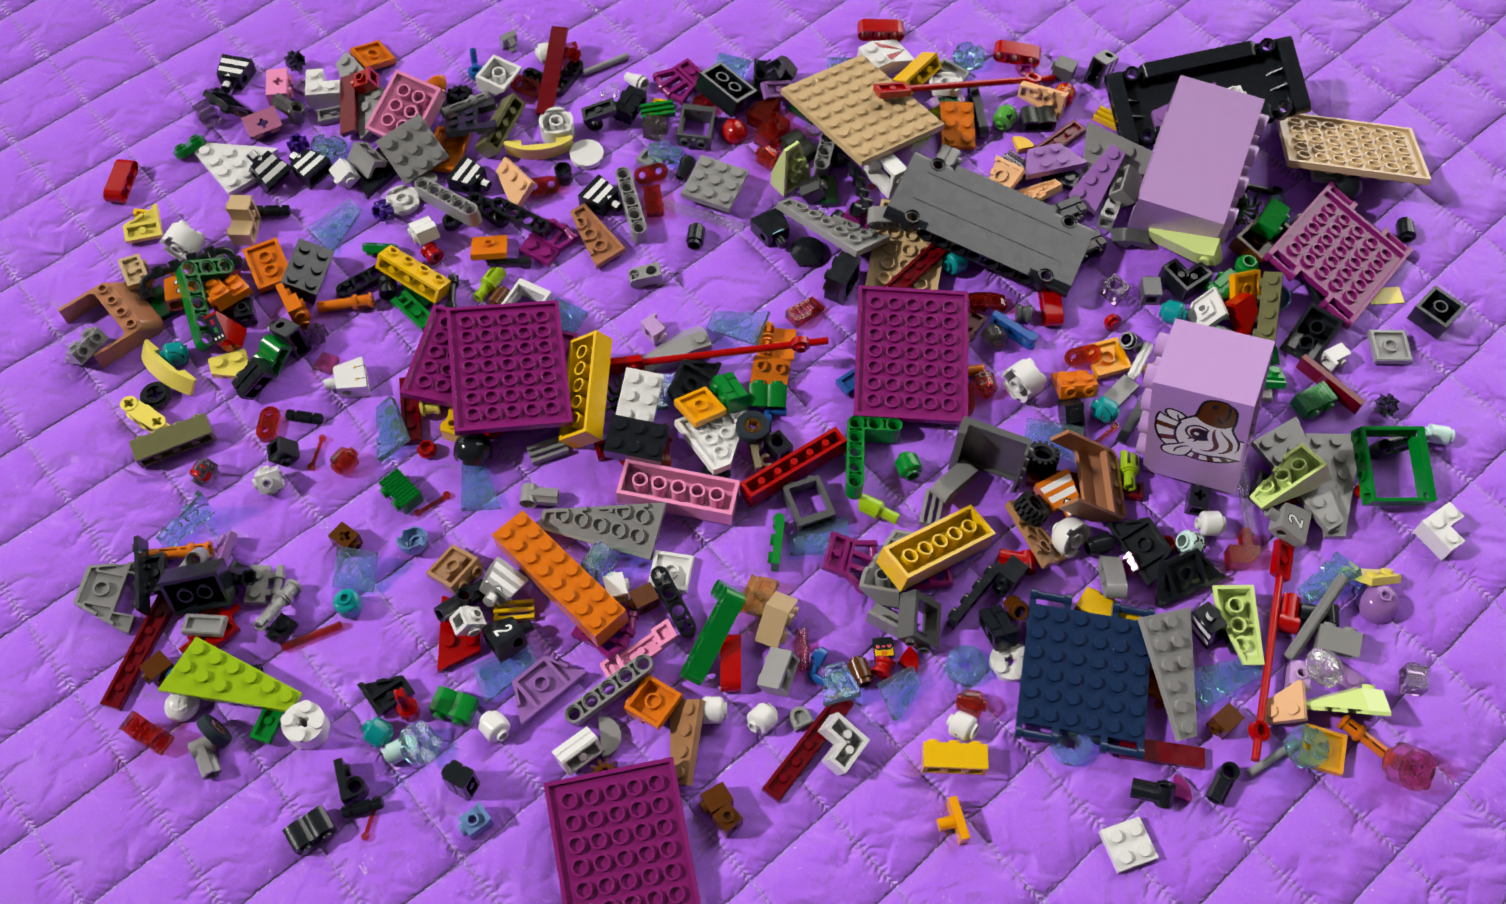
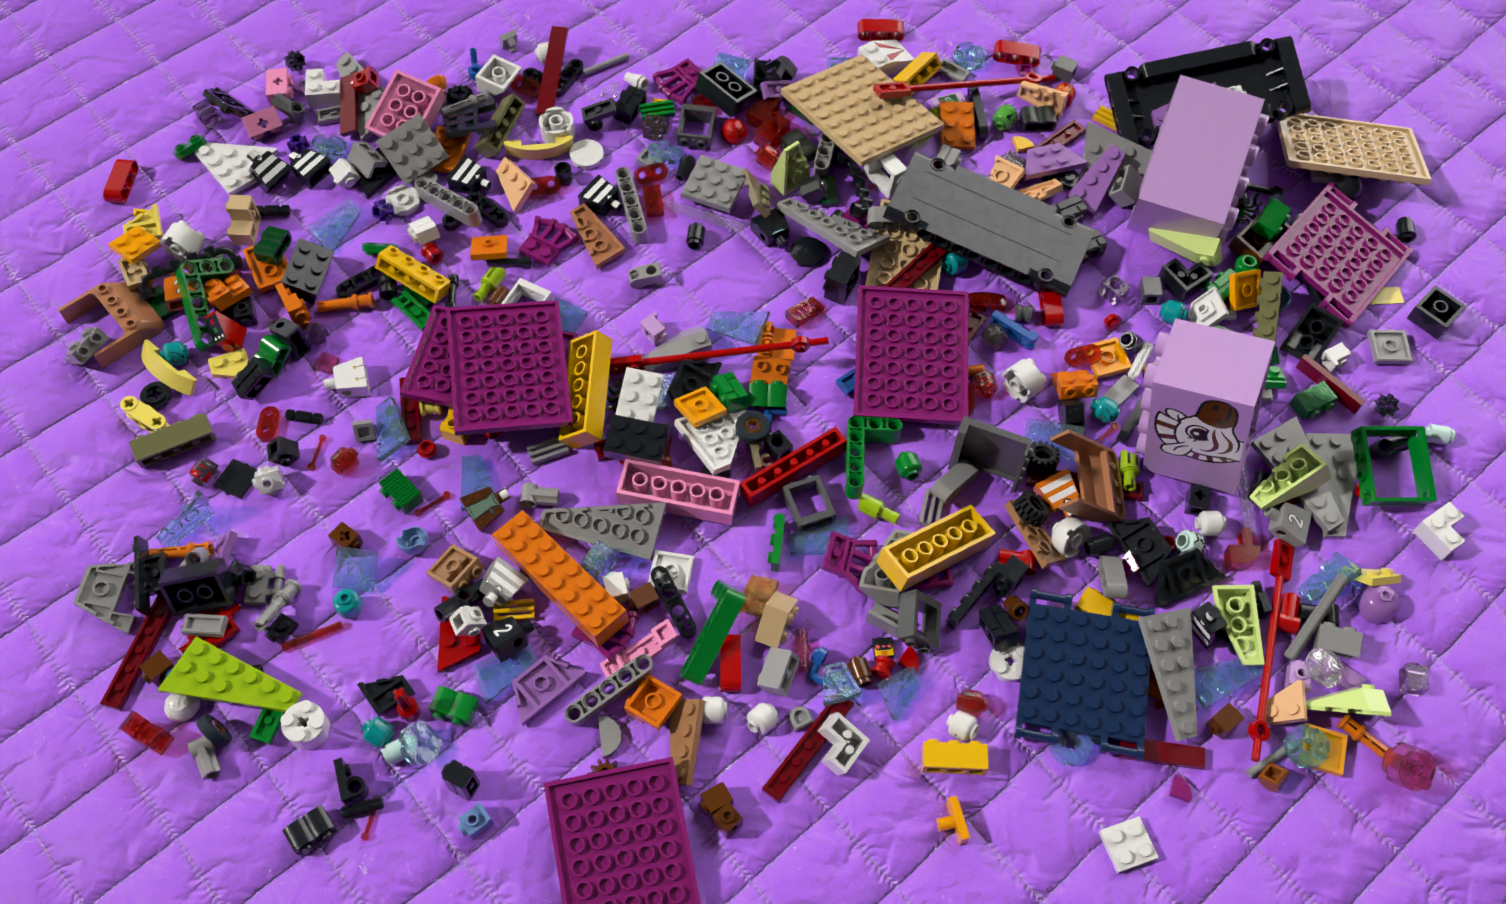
(135, 245): none -> light orange plate
(235, 72): black torso -> none
(236, 479): none -> black piece
(272, 245): none -> dark green brick
(364, 430): none -> light grey tile
(373, 55): orange plate -> none
(473, 449): black cylinder -> none
(485, 506): none -> torso
(494, 726): white head -> none
(519, 218): black beam -> none
(572, 51): clear red piece -> none
(578, 751): white brick -> none
(758, 193): none -> dark tan wing
(944, 77): white plate -> none
(960, 675): clear light blue plate -> none
(1101, 63): black torso -> none
(1108, 214): light grey leg -> none
(1126, 236): dark grey slope -> none
(1159, 792): black piece -> none
(1221, 783): black piece -> none
(1242, 312): red slope -> none
(1263, 604): none -> black plate
(1273, 777): none -> dark orange brick

